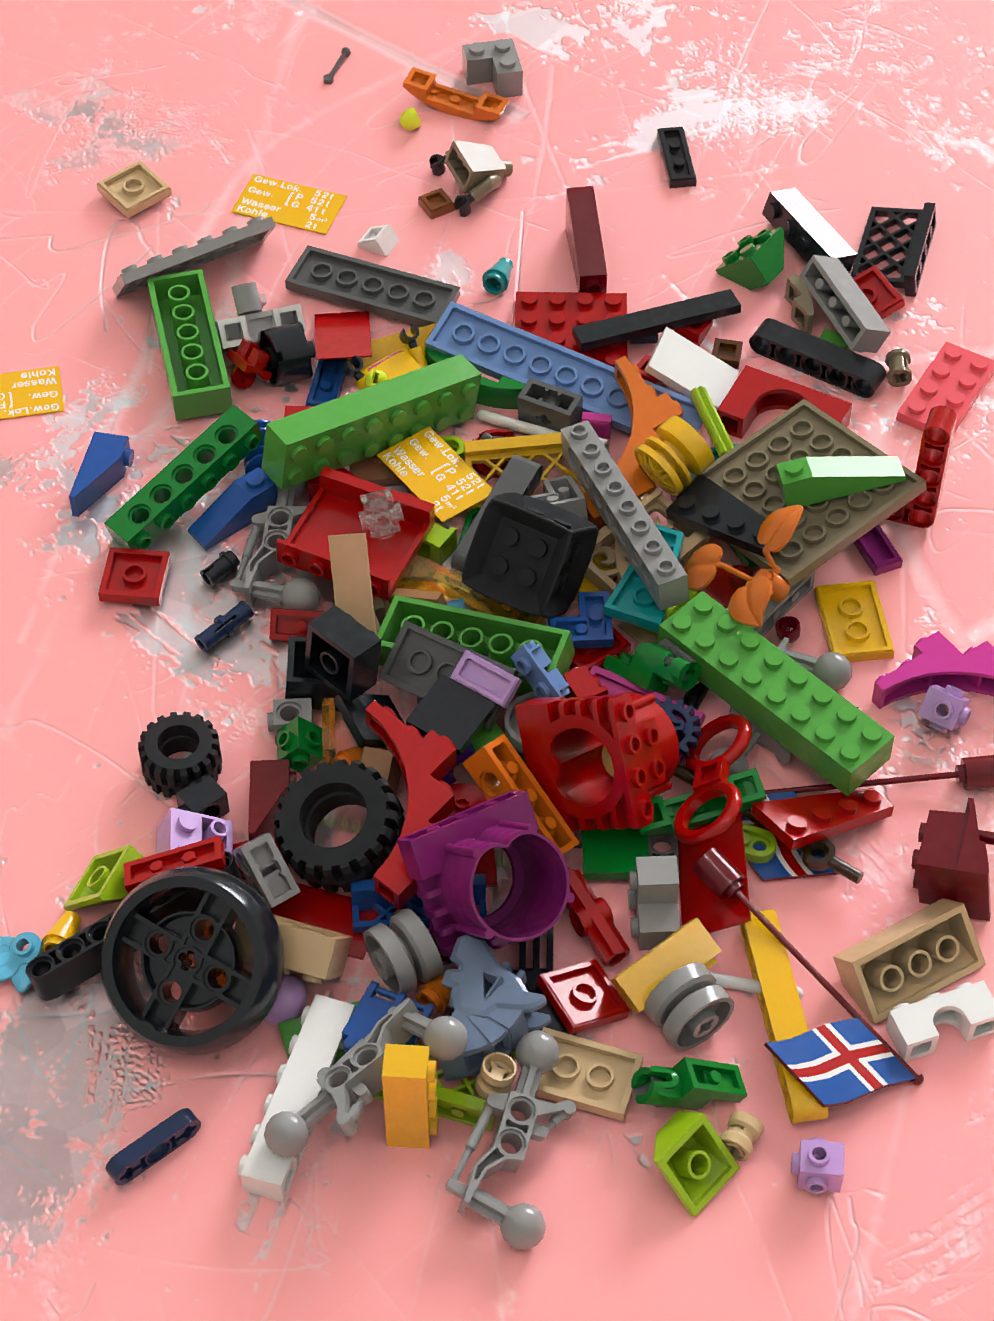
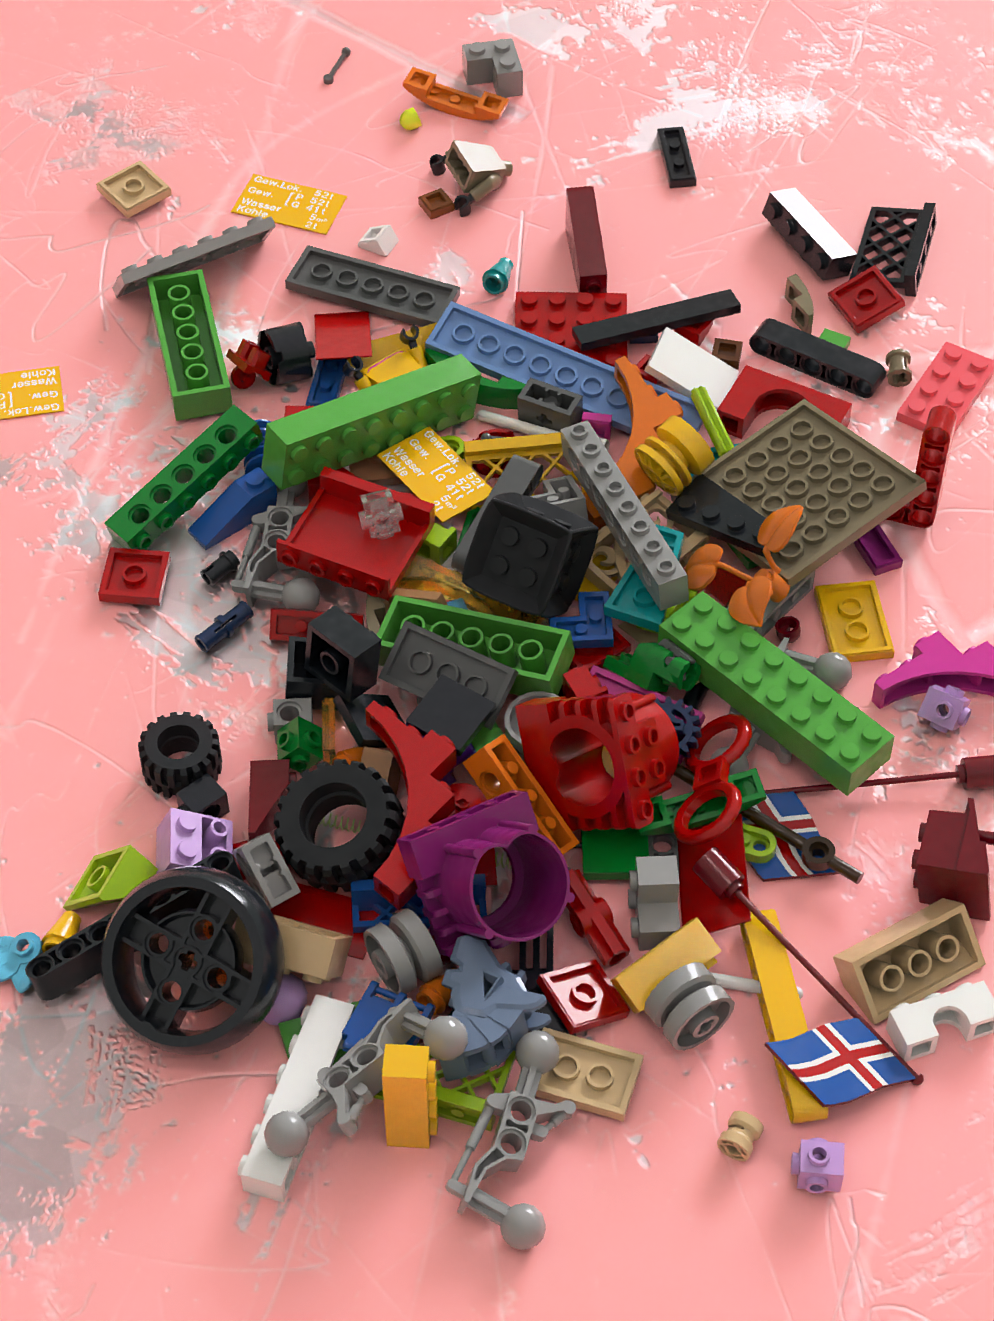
(100, 469): blue slope -> none
(153, 1146): dark blue beam -> none
(201, 853): red plate -> none
(234, 329): white arch -> none
(248, 299): light grey piece -> none
(352, 577): tan piece -> none
(373, 375): neon yellow hinge -> none
(486, 679): lavender tile -> none
(495, 1074): tan wheel -> none
(530, 662): medium blue hinge -> none
(688, 1084): green plate -> none
(693, 1159): lime slope -> none
(735, 581): clear red hinge -> none
(755, 260): green slope -> none
(820, 816): red wing -> none
(827, 478): bright green wedge -> none
(845, 304): light grey brick -> none

